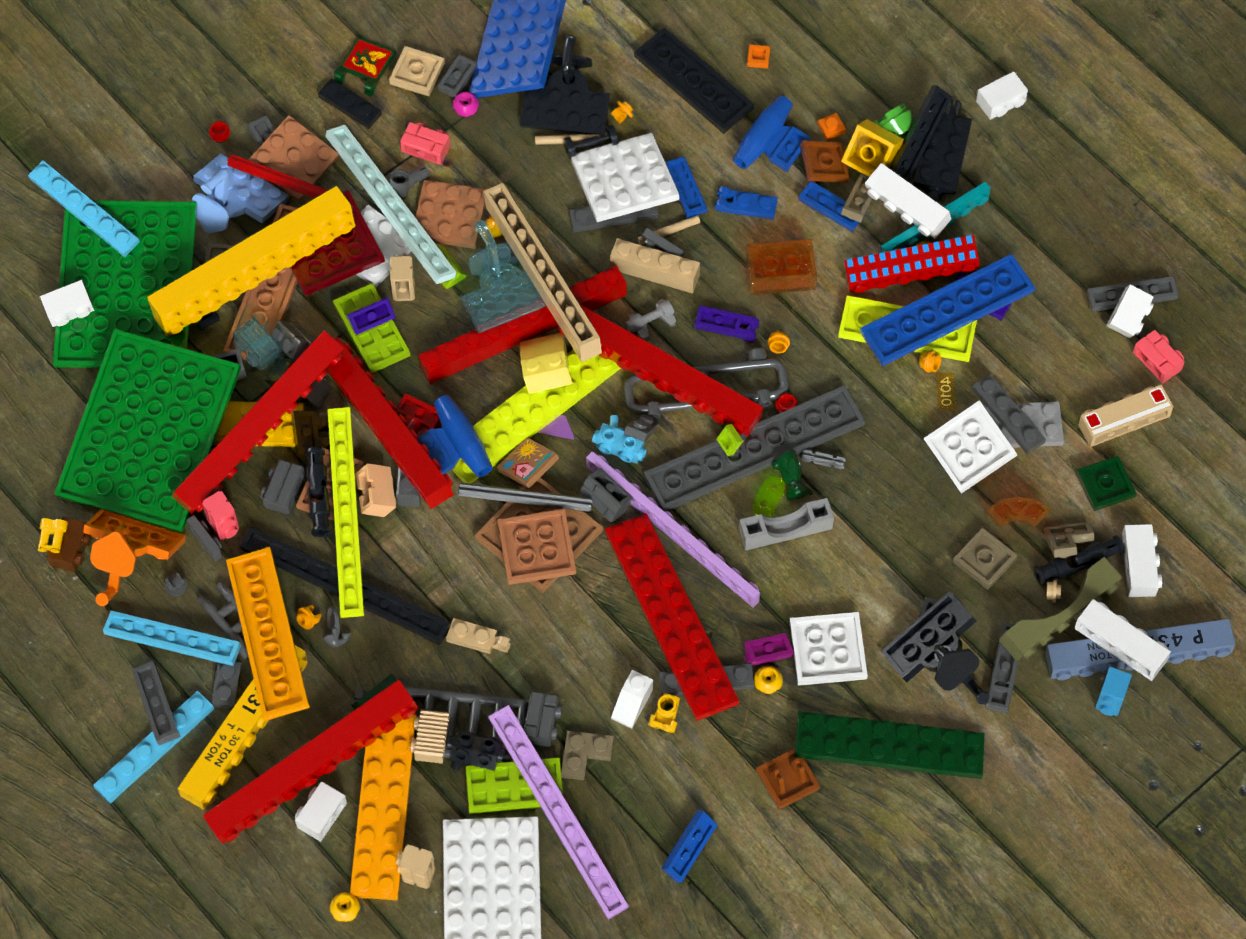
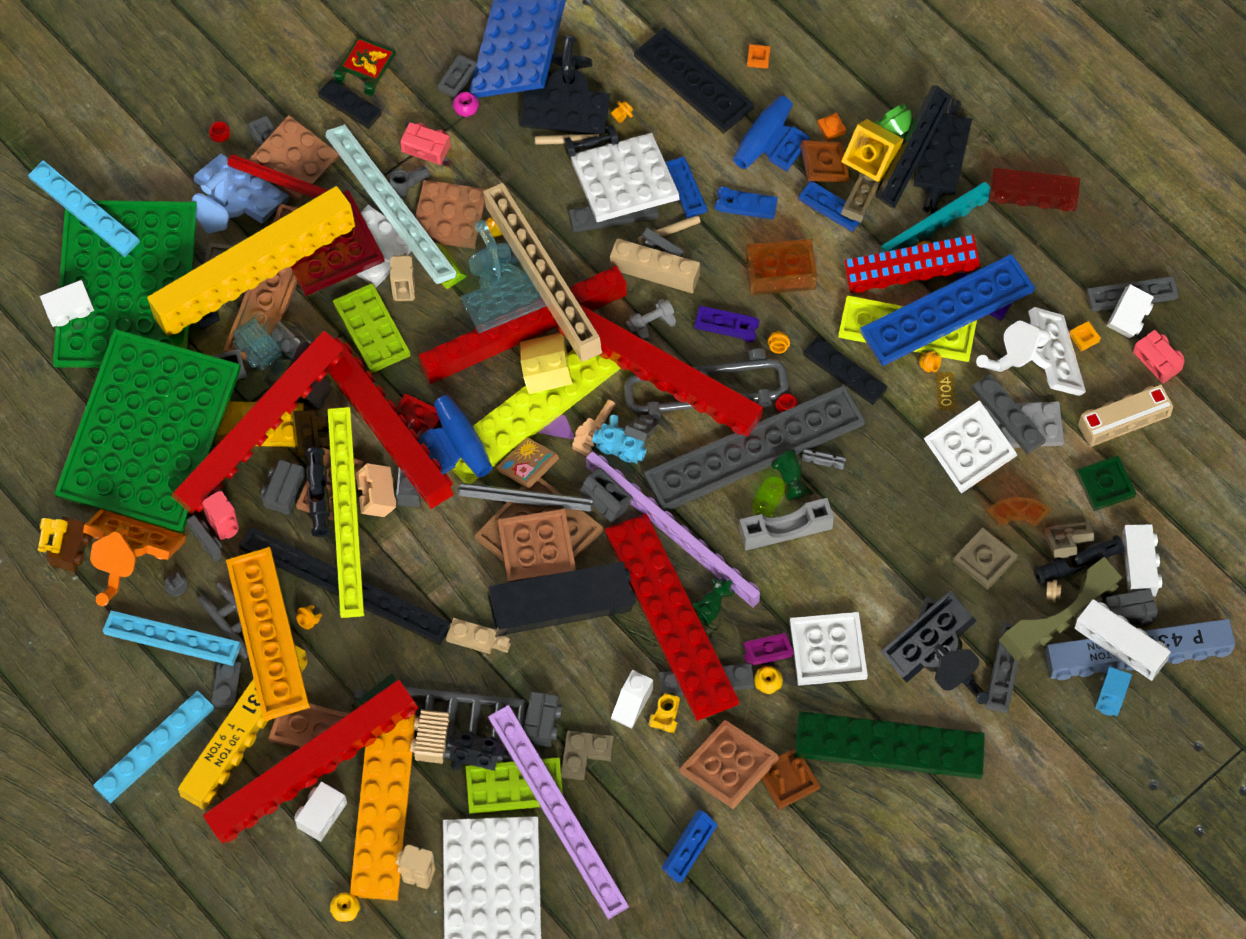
(156, 703): dark grey plate -> none
(303, 726): none -> nougat plate
(332, 631): dark grey piece -> none
(370, 316): dark purple slope -> none
(417, 71): tan plate -> none
(560, 598): none -> black brick
(584, 434): none -> light nougat piece
(710, 605): none -> dark green animal
(729, 440): lime tile -> none
(729, 764): none -> nougat plate
(845, 370): none -> black plate
(908, 201): white brick -> none
(1002, 95): white brick -> none
(1034, 189): none -> clear red brick
(1045, 343): none -> white plate
(1084, 336): none -> light orange plate
(1135, 606): none -> dark grey brick

